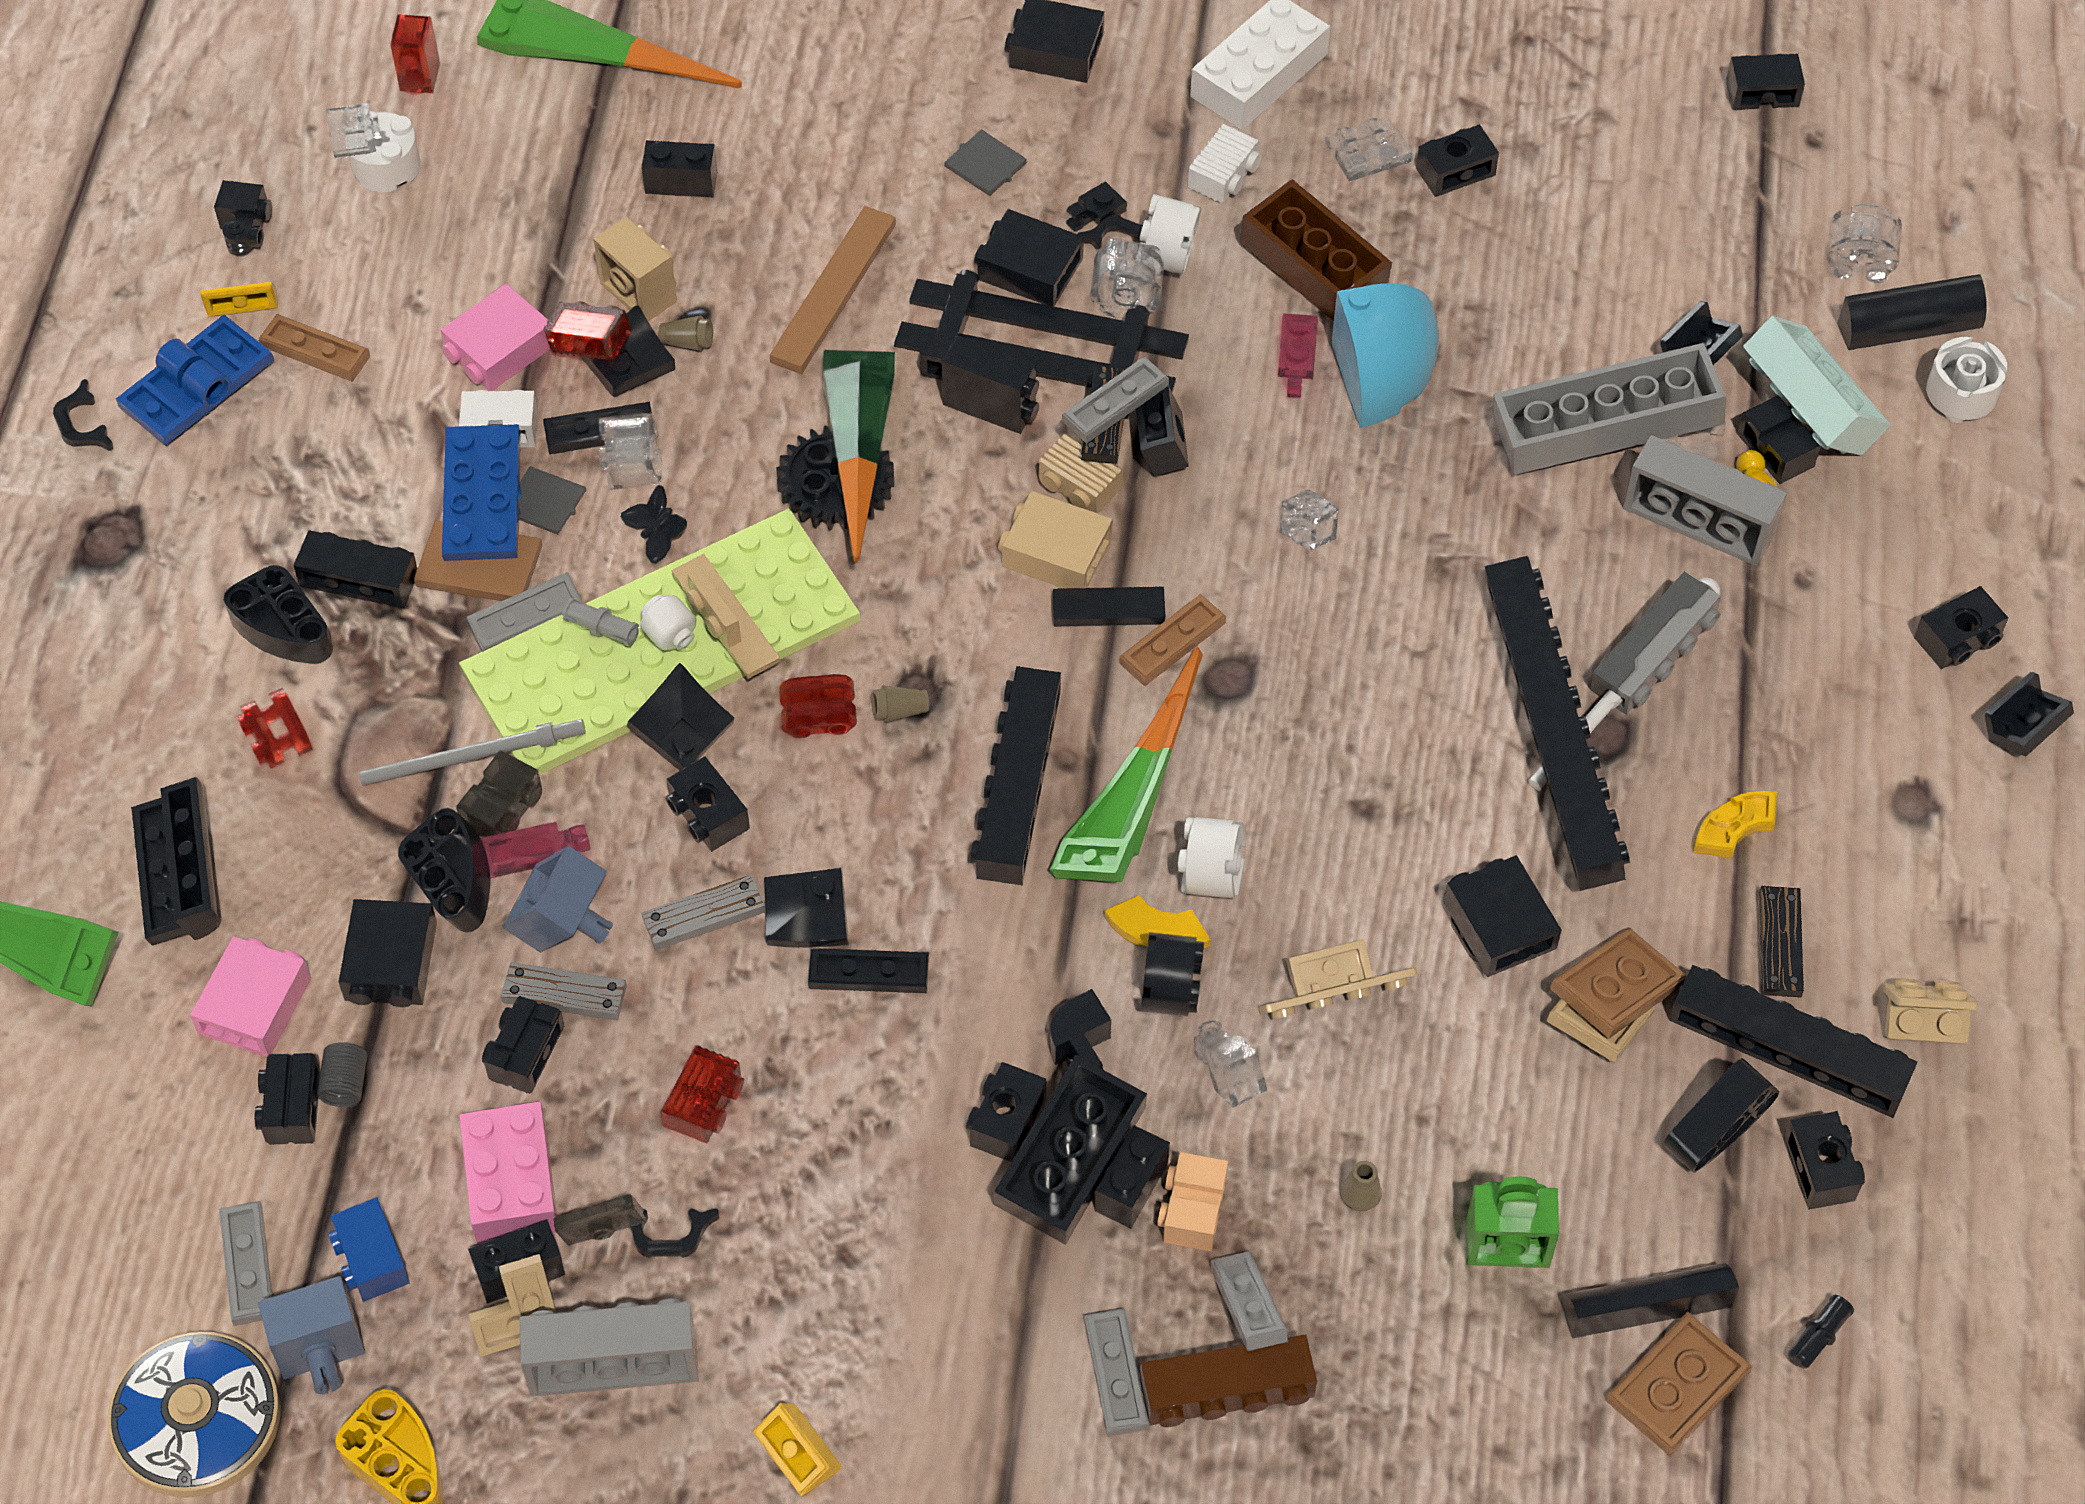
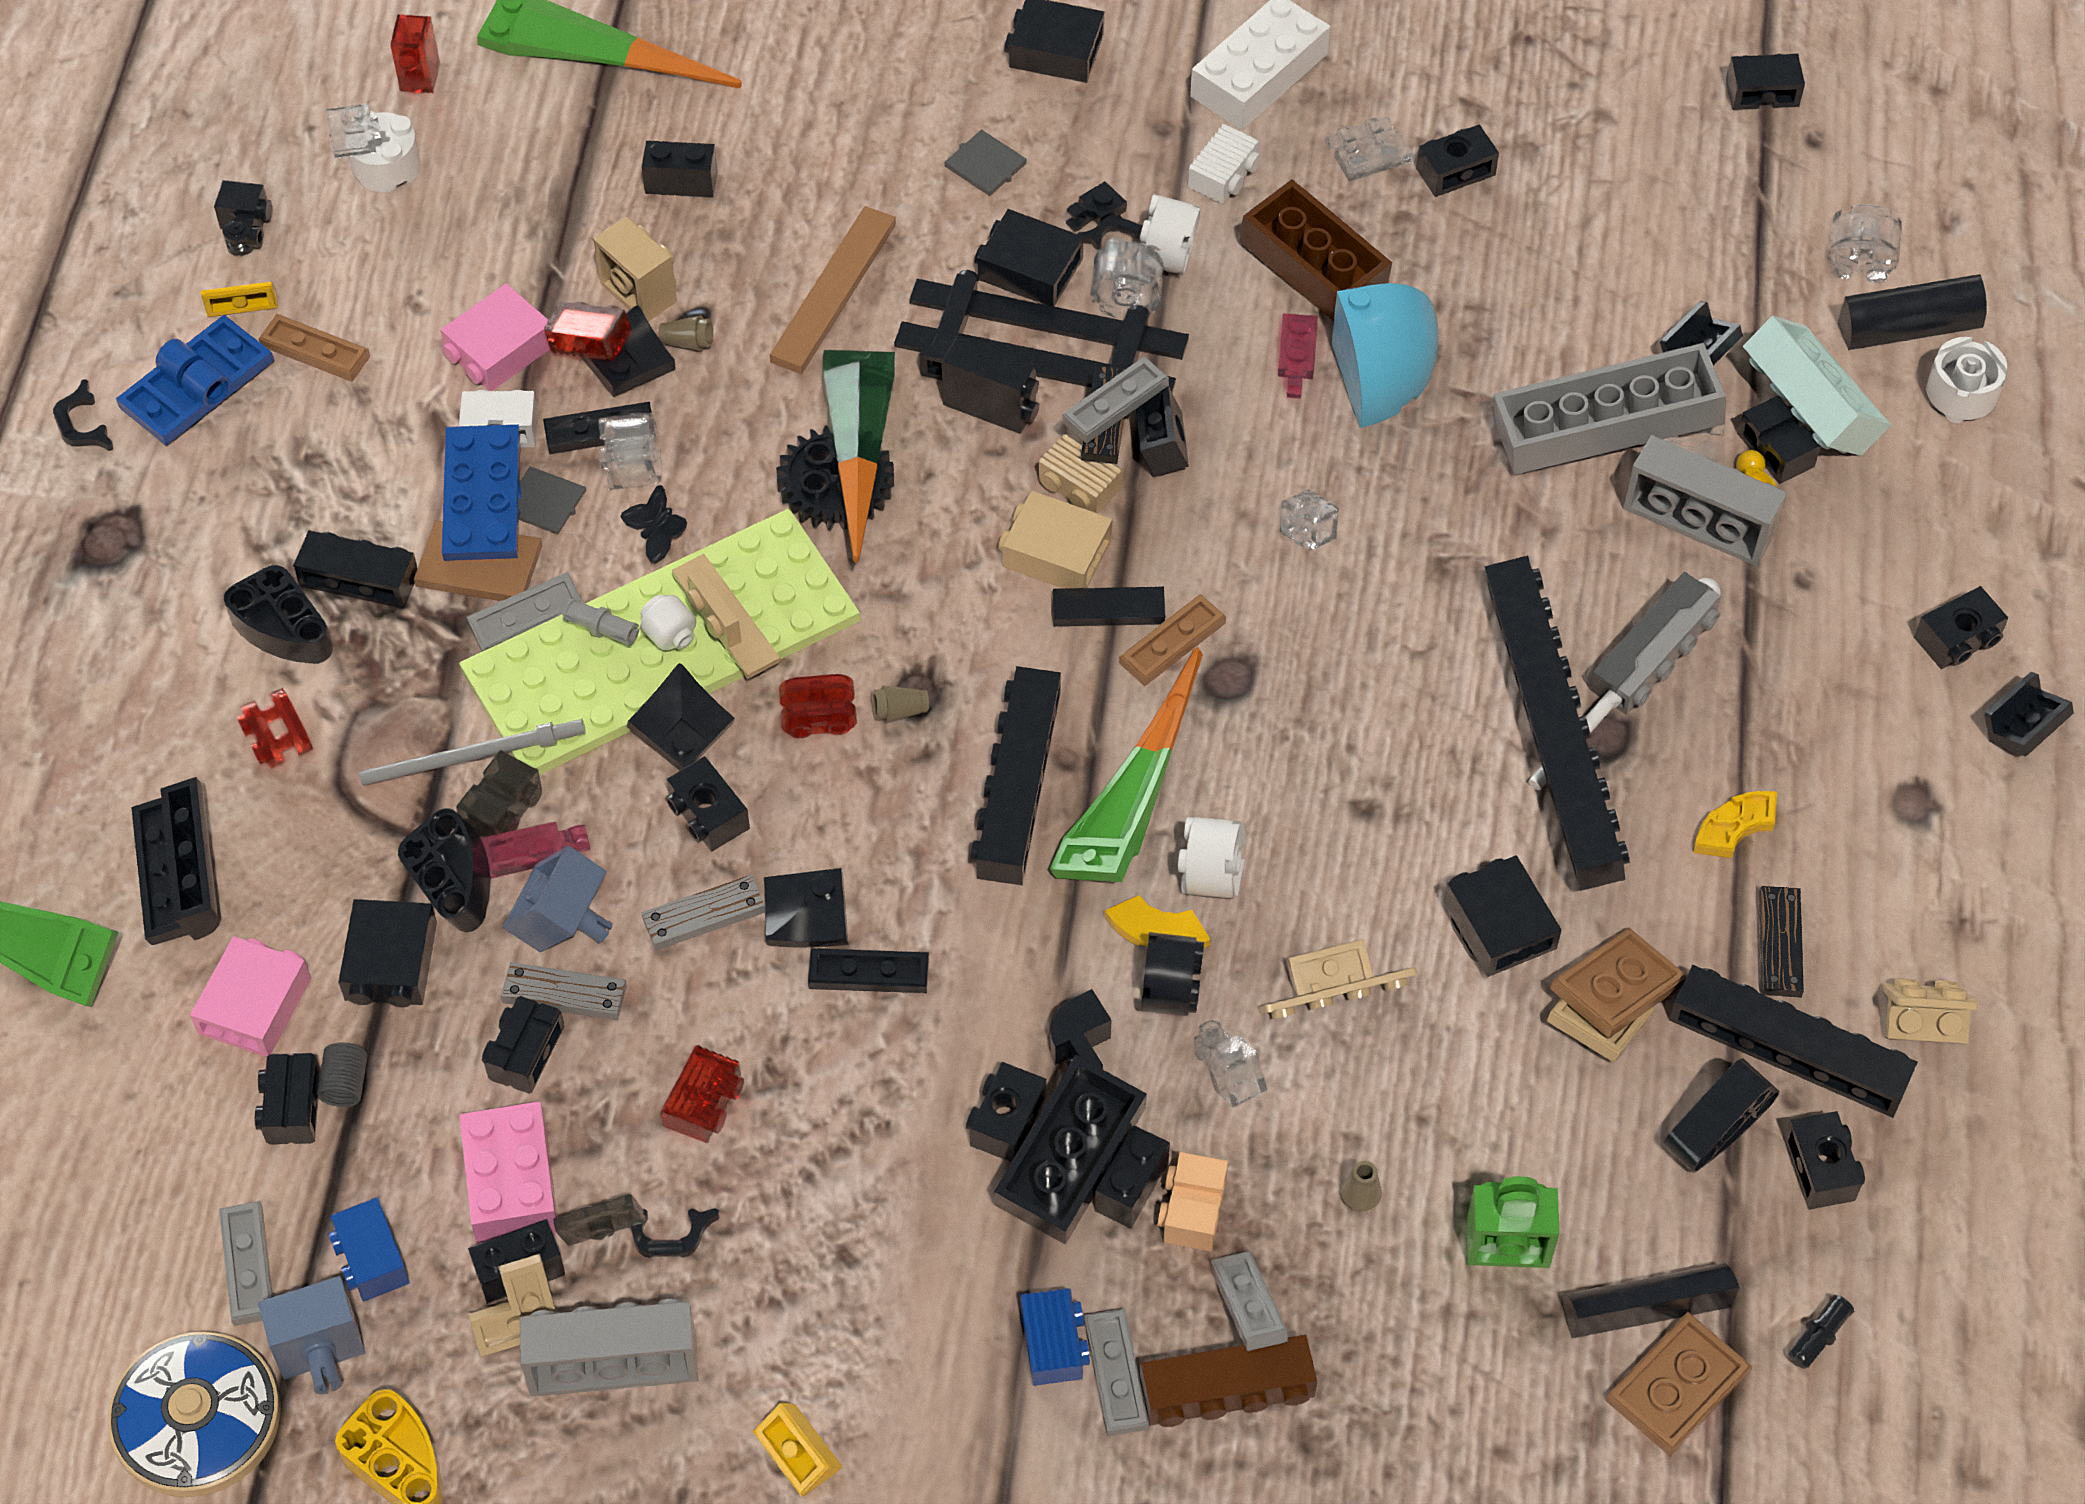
(1052, 1336): none -> blue brick

